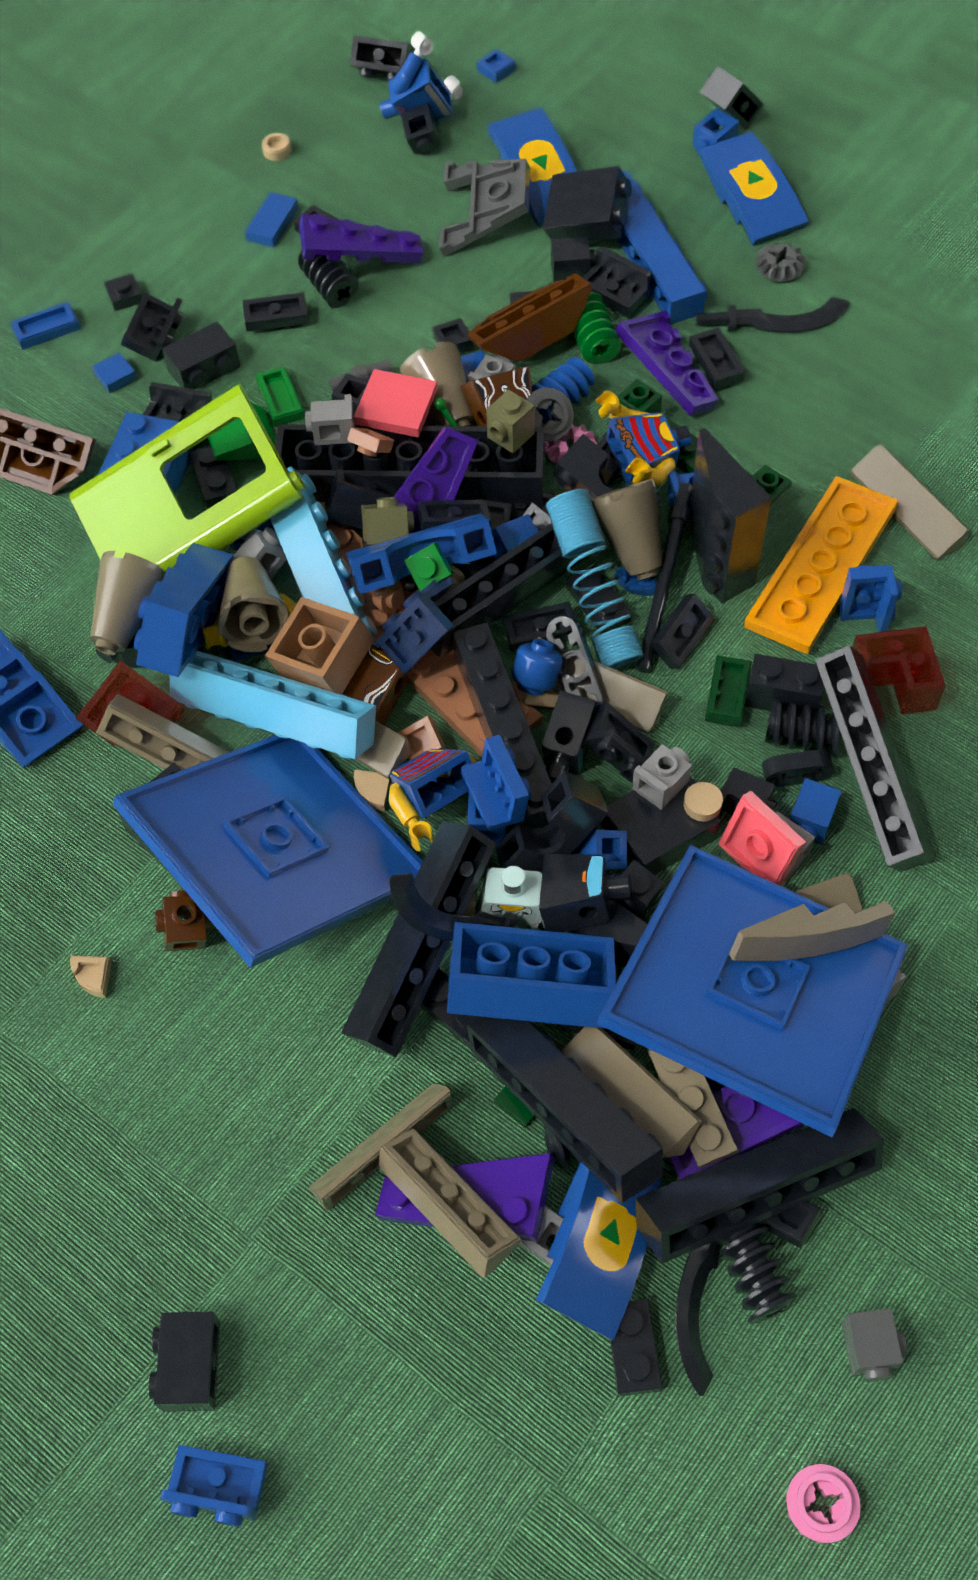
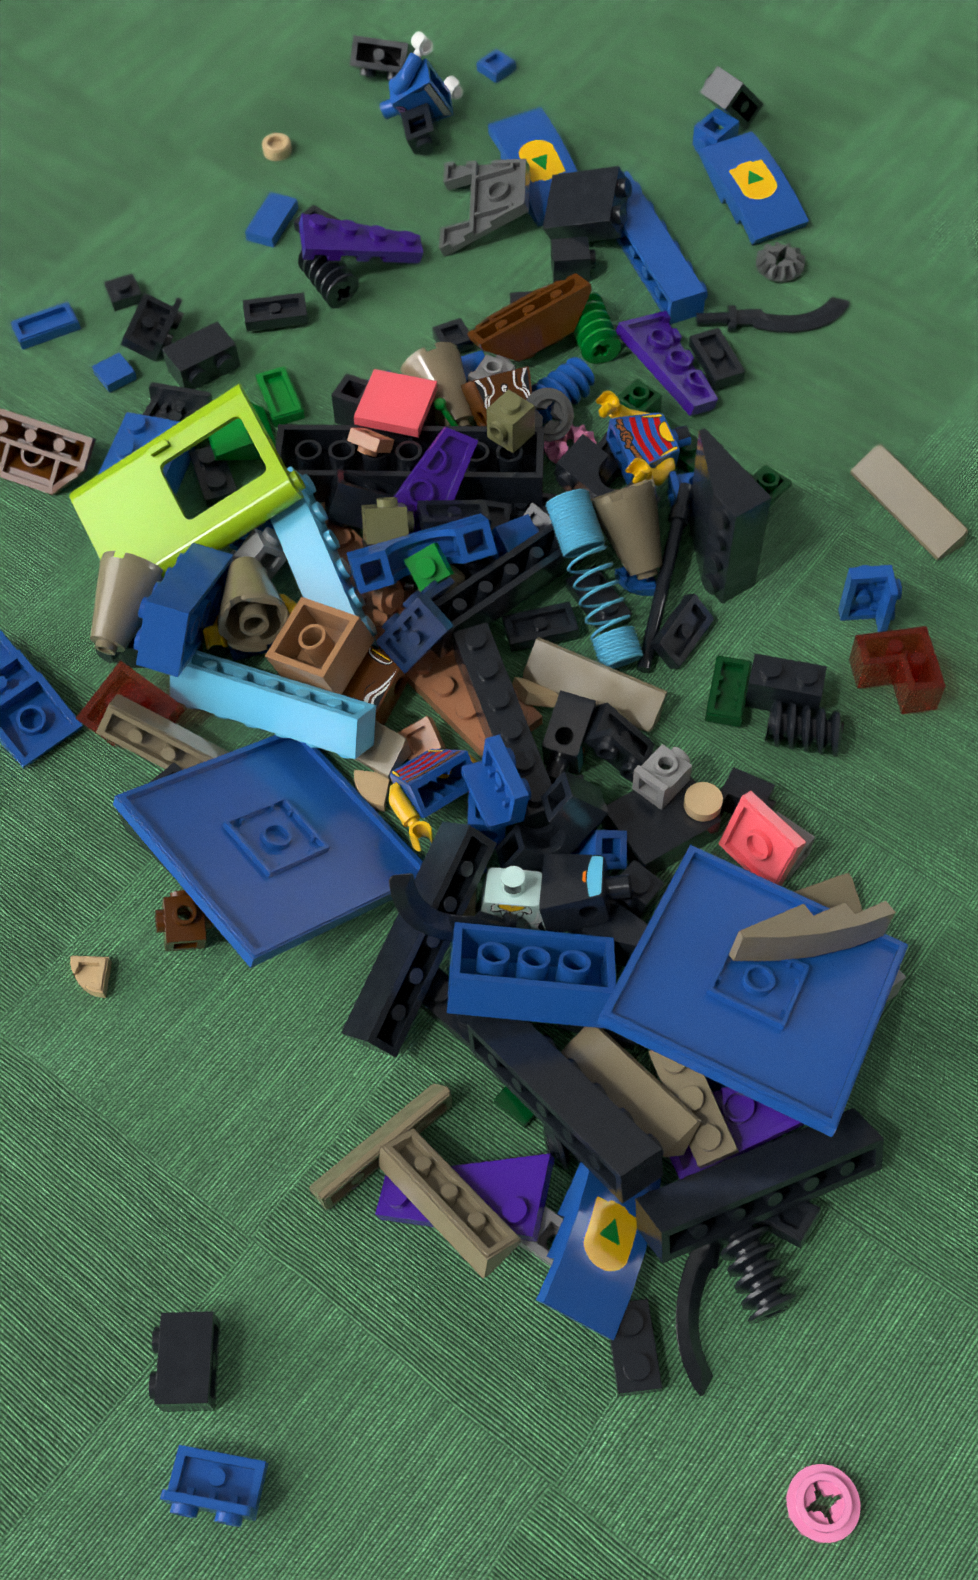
(330, 421): light grey brick -> none
(361, 371): dark grey bar -> none
(536, 667): blue head -> none
(575, 638): black beam -> none
(619, 281): black bracket -> none
(795, 767): black beam -> none
(815, 568): light orange plate -> none
(815, 808): blue brick -> none
(873, 1344): dark grey brick -> none
(875, 759): black brick -> none

